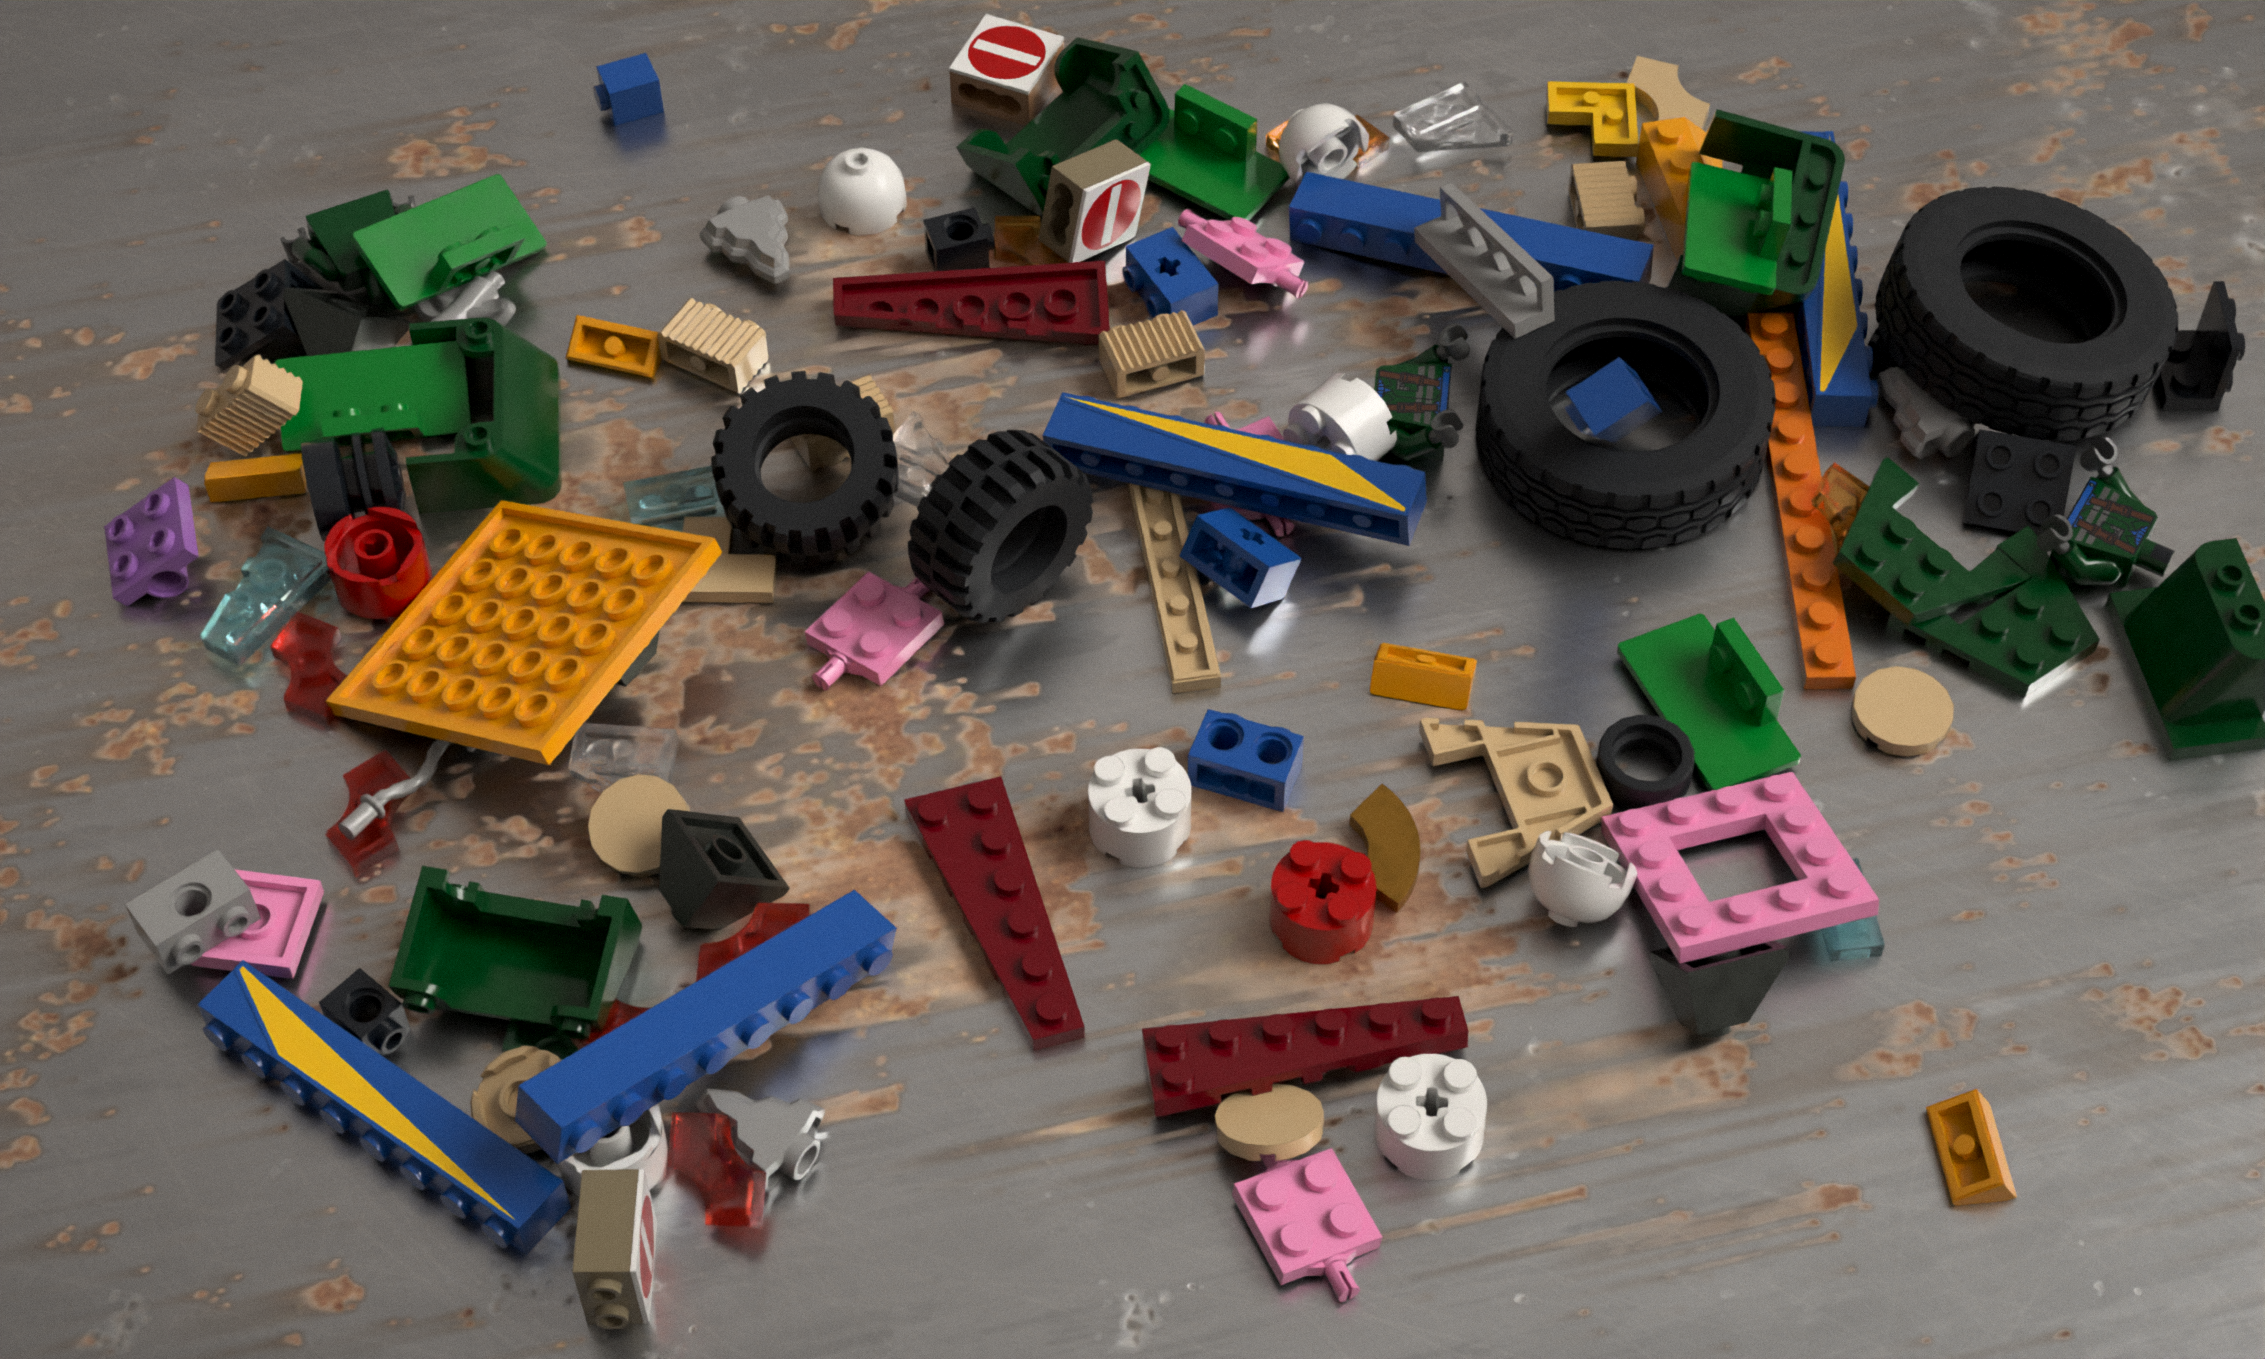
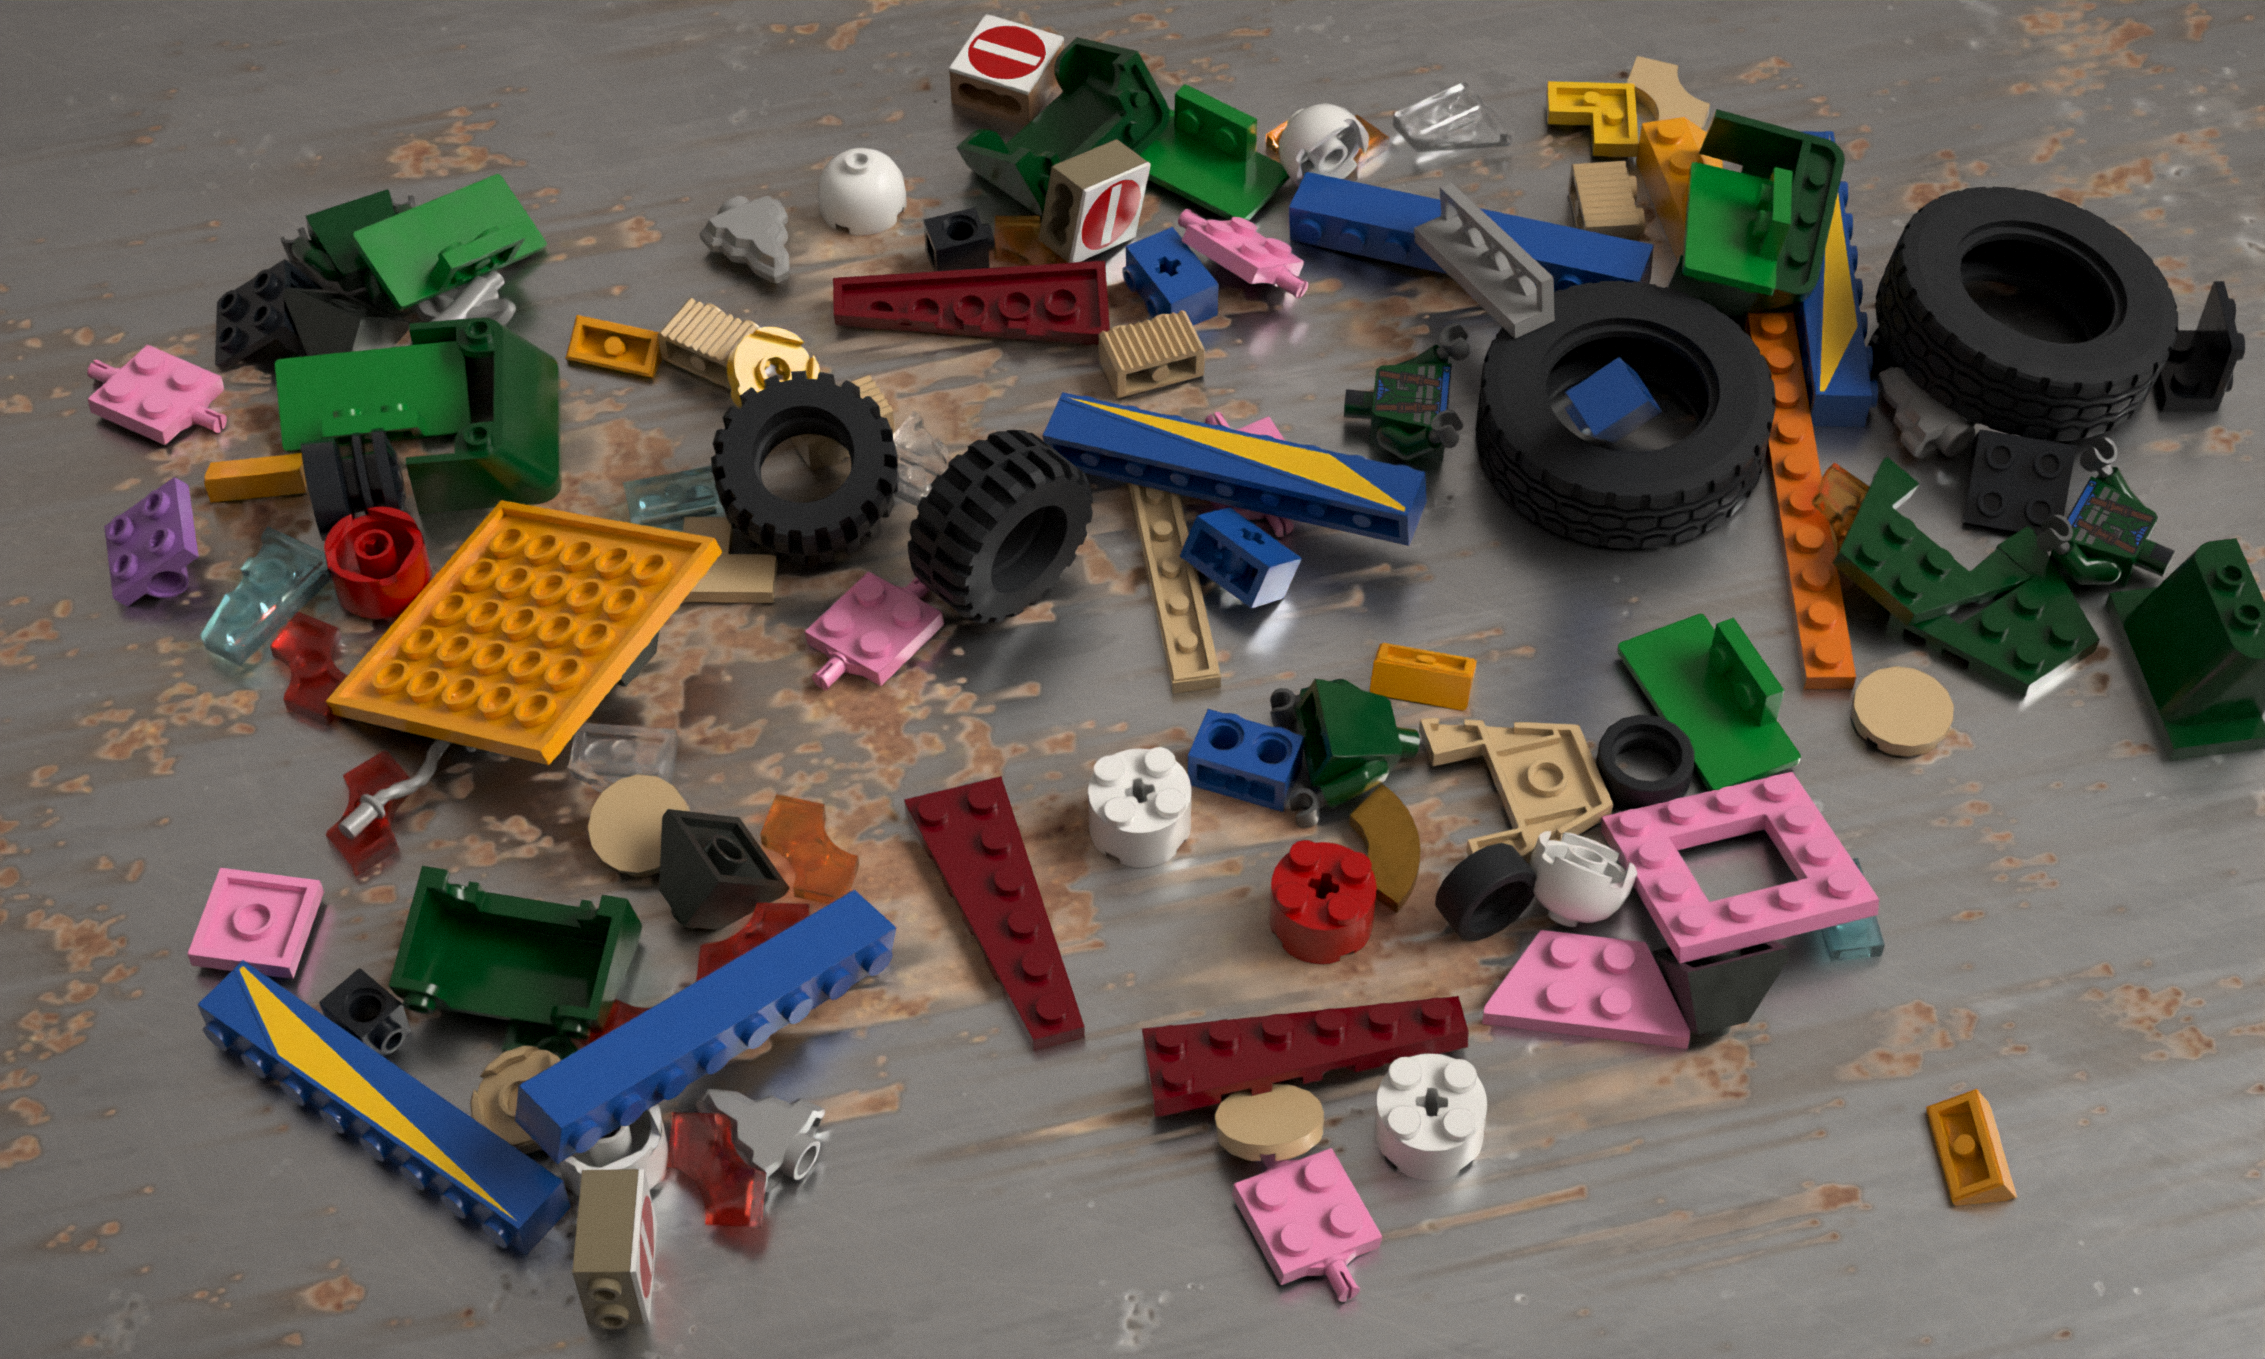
(156, 395): none -> bright pink plate
(204, 888): light grey brick -> none
(248, 405): tan brick -> none
(628, 89): blue brick -> none
(760, 349): none -> yellow plate
(798, 833): none -> clear orange tile
(1342, 419): white brick -> none
(1347, 741): none -> dark green torso
(1486, 892): none -> black tyre
(1589, 991): none -> bright pink wing

